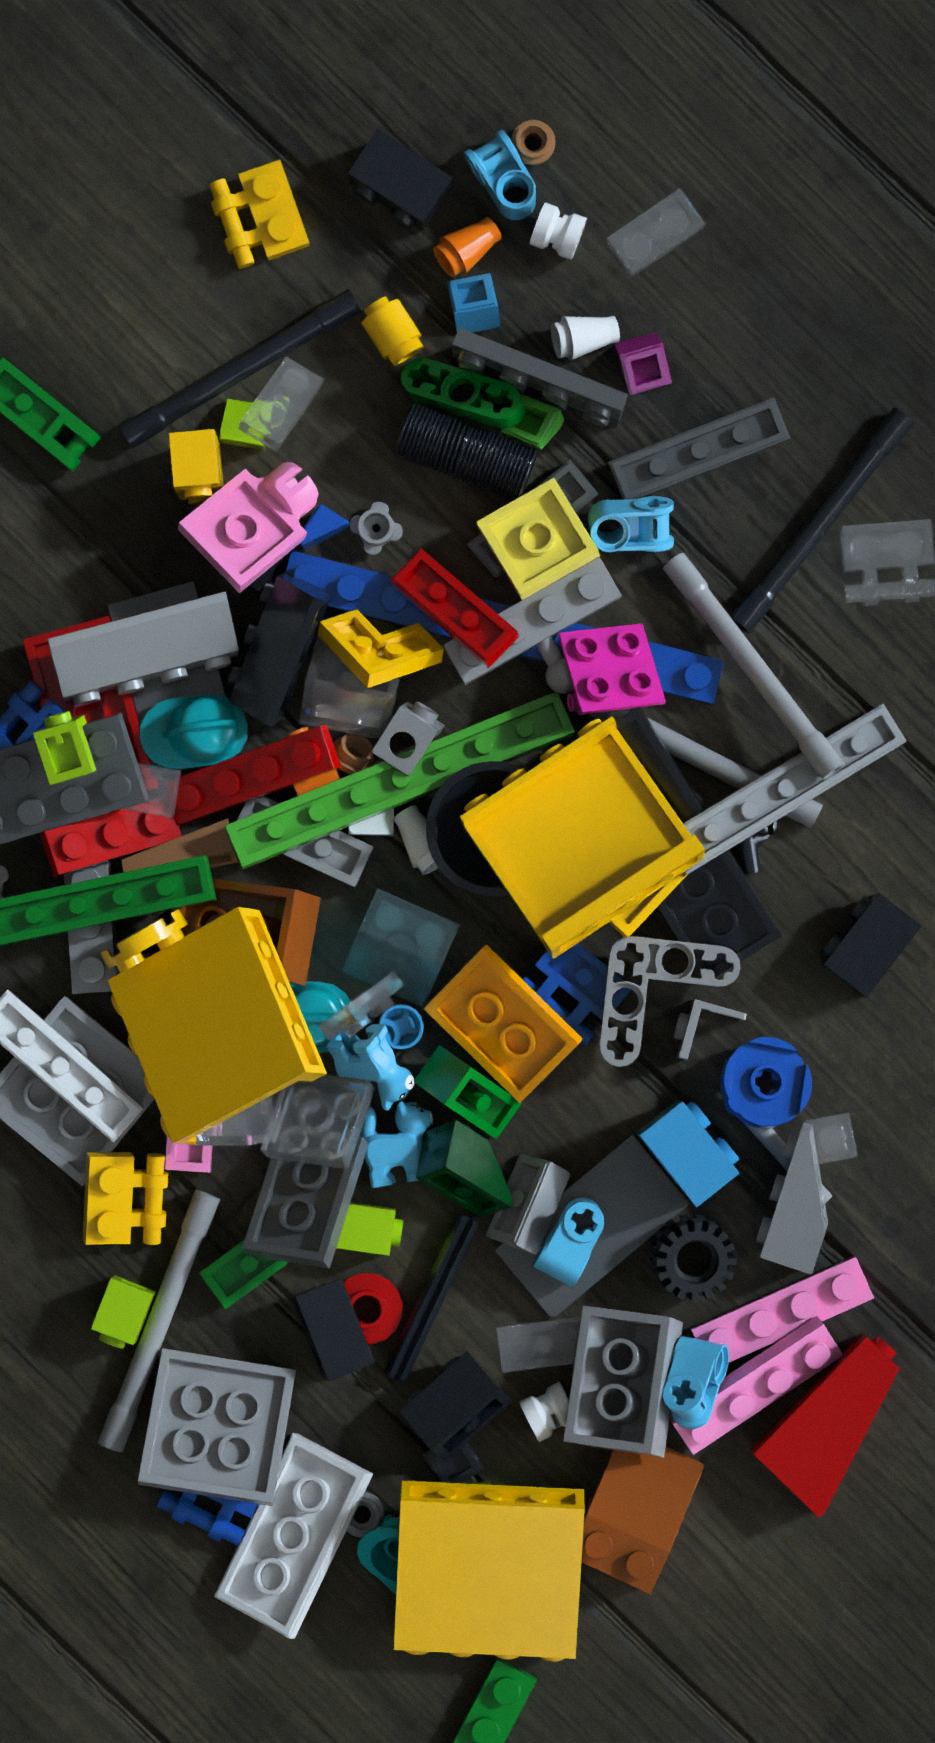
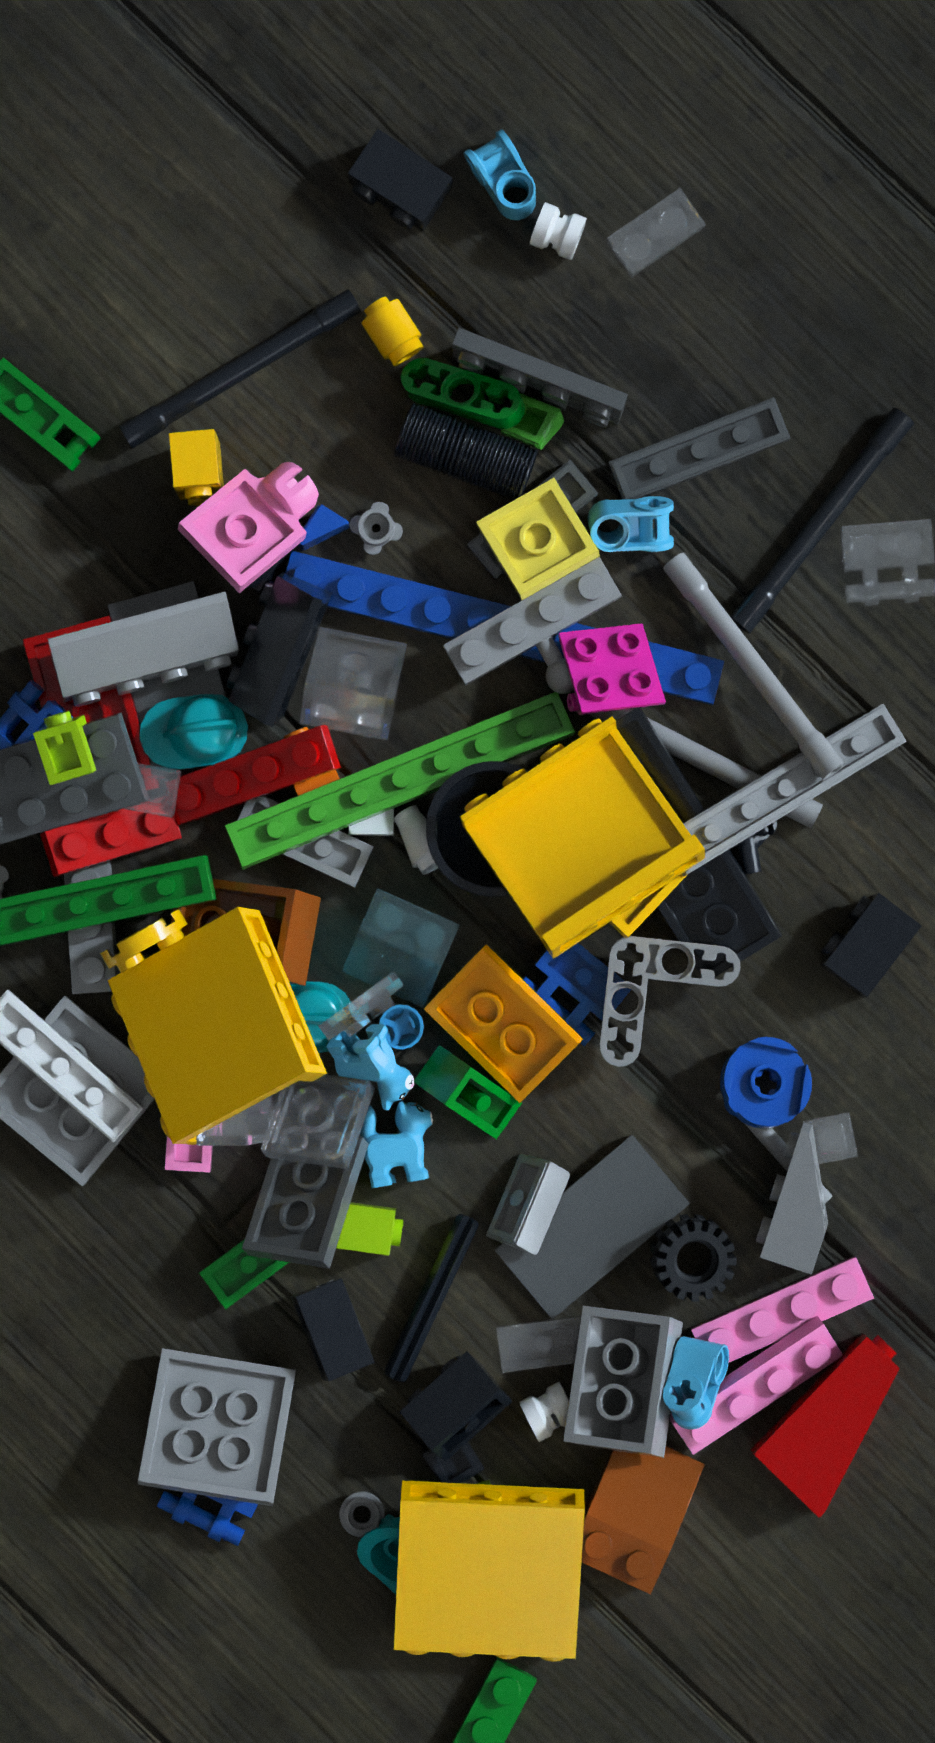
(110, 1195): yellow plate -> none
(123, 1312): lime brick -> none
(124, 1410): light grey piece -> none
(206, 841): medium nougat piece -> none
(231, 420): lime slope -> none
(272, 209): yellow plate -> none
(281, 404): clear plate -> none
(296, 1538): white tile -> none
(354, 753): medium nougat plate -> none
(376, 656): yellow plate -> none
(389, 1299): red piece -> none
(420, 724): light grey bracket -> none
(454, 608): red tile -> none
(463, 1169): dark green slope -> none
(465, 247): orange cone -> none
(474, 303): dark azure slope -> none
(536, 129): medium nougat plate -> none
(569, 1249): medium azure piece -> none
(582, 335): white cone -> none
(643, 363): magenta slope -> none
(687, 1024): light grey bracket -> none
(688, 1151): dark azure brick -> none

